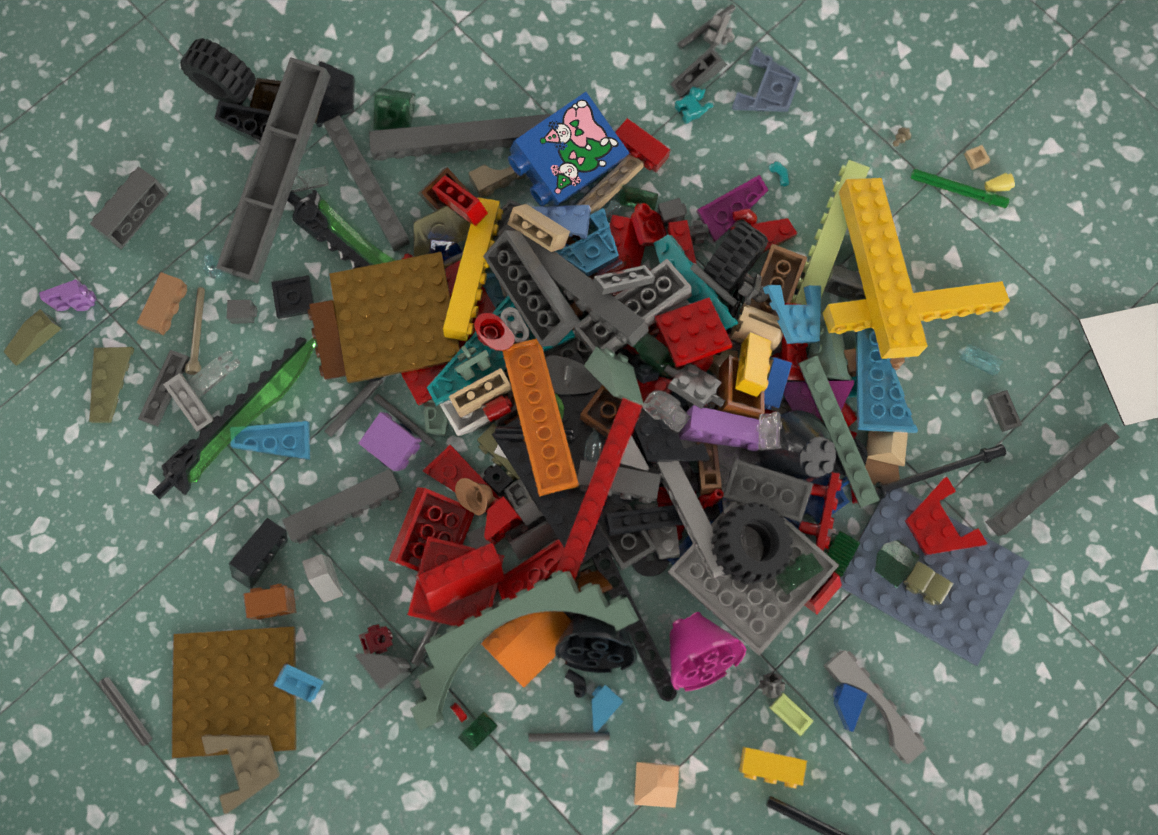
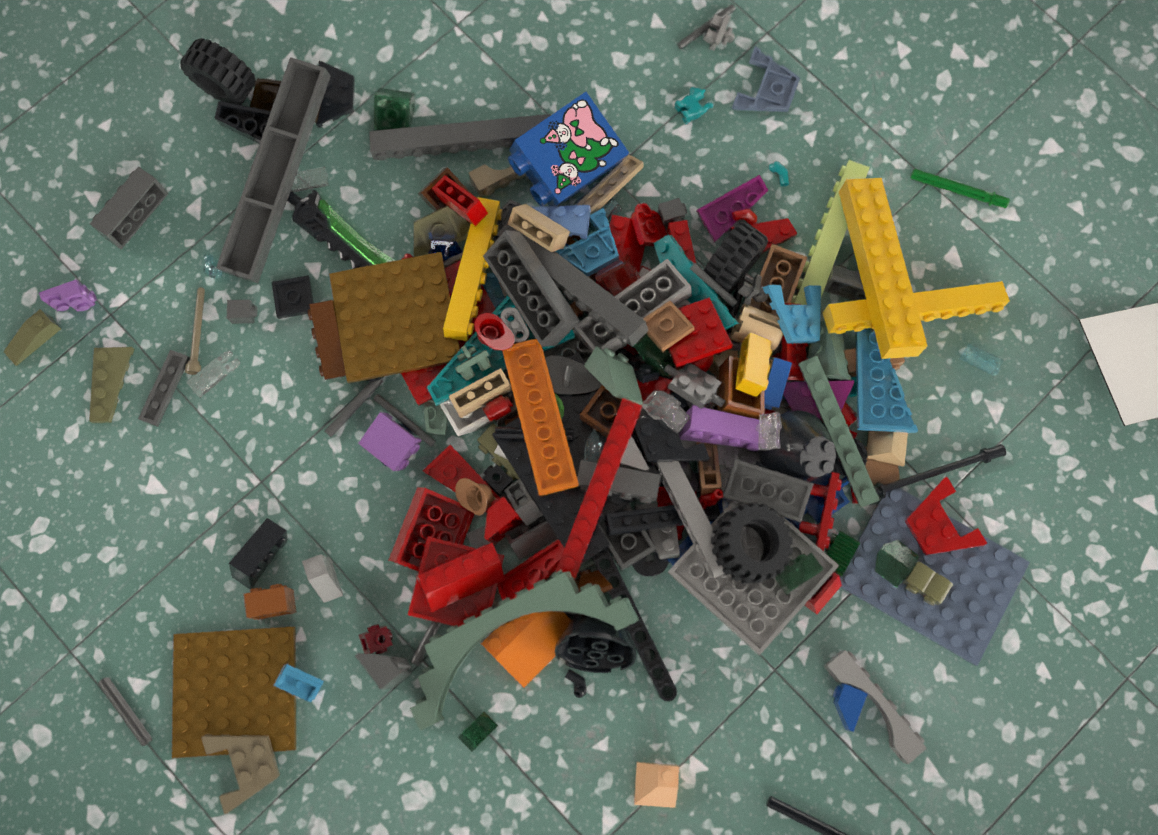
(162, 304): medium nougat brick -> none
(188, 402): light grey plate -> none
(194, 458): piece -> none
(277, 439): dark azure wing -> none
(342, 506): dark grey brick -> none
(366, 183): dark grey brick -> none
(457, 710): red tile -> none
(580, 736): dark grey bar -> none
(603, 705): dark azure slope -> none
(623, 279): dark grey plate -> none
(633, 196): clear green slope -> none
(643, 145): red brick -> none
(667, 325): none -> medium nougat tile
(698, 231): dark grey gear -> none
(699, 72): dark grey slope -> none
(701, 652): dark pink cone -> none
(772, 685): dark grey gear -> none
(772, 767): yellow brick -> none
(791, 714): yellowish green tile -> none
(903, 135): dark tan hair -> none
(977, 157): tan plate -> none
(1001, 183): light yellow cone -> none
(1004, 411): dark grey plate -> none
(1052, 479): dark grey brick -> none

